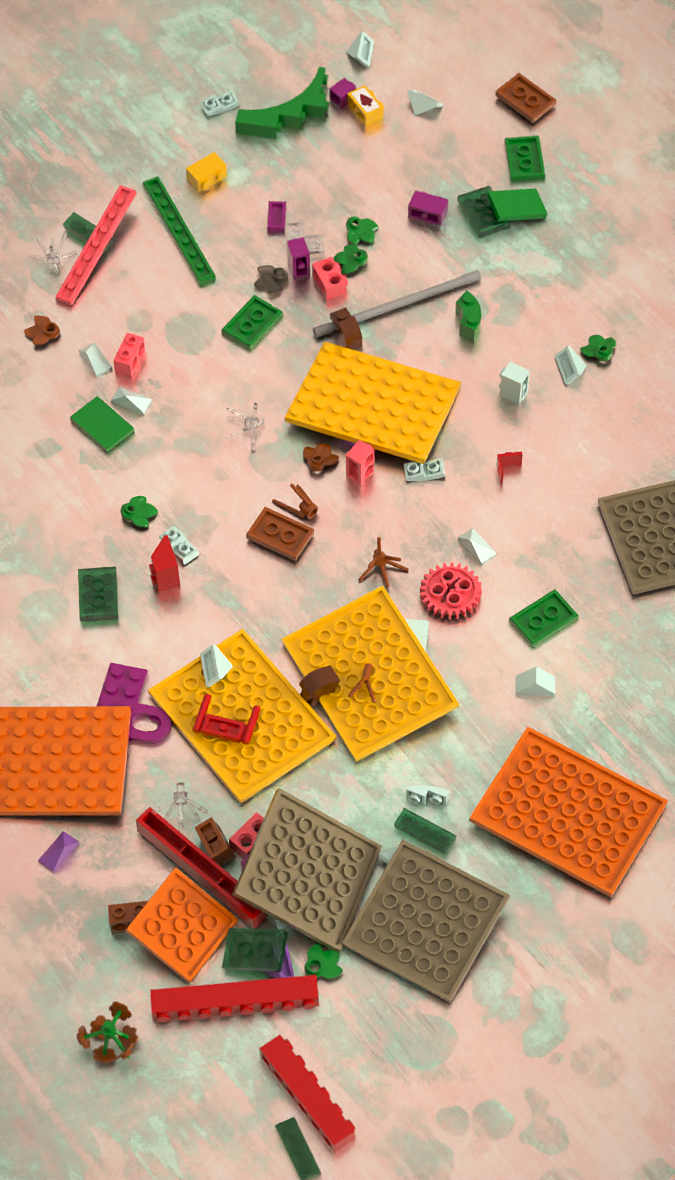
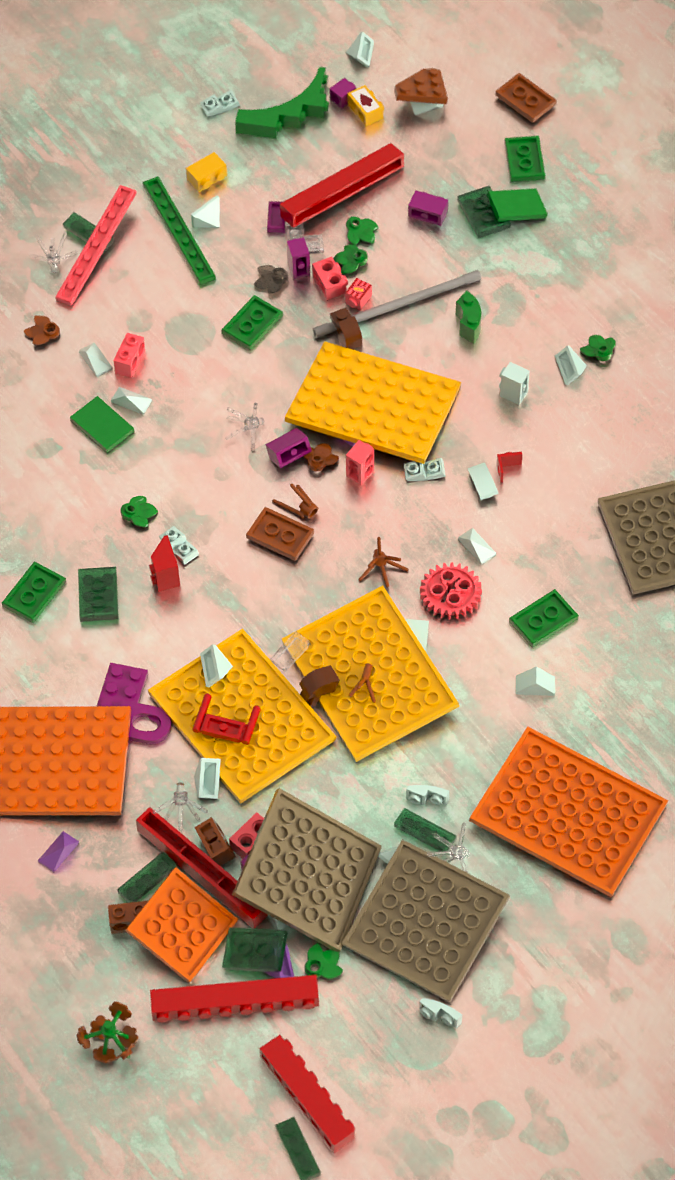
(33, 592): none -> green tile
(147, 878): none -> clear green plate
(207, 215): none -> light aqua slope
(207, 778): none -> light aqua slope
(288, 447): none -> magenta brick
(290, 651): none -> clear tile
(341, 185): none -> red brick
(358, 294): none -> coral brick
(423, 86): none -> dark orange plate
(435, 1009): none -> light aqua slope
(456, 851): none -> clear plant
(483, 481): none -> light aqua slope

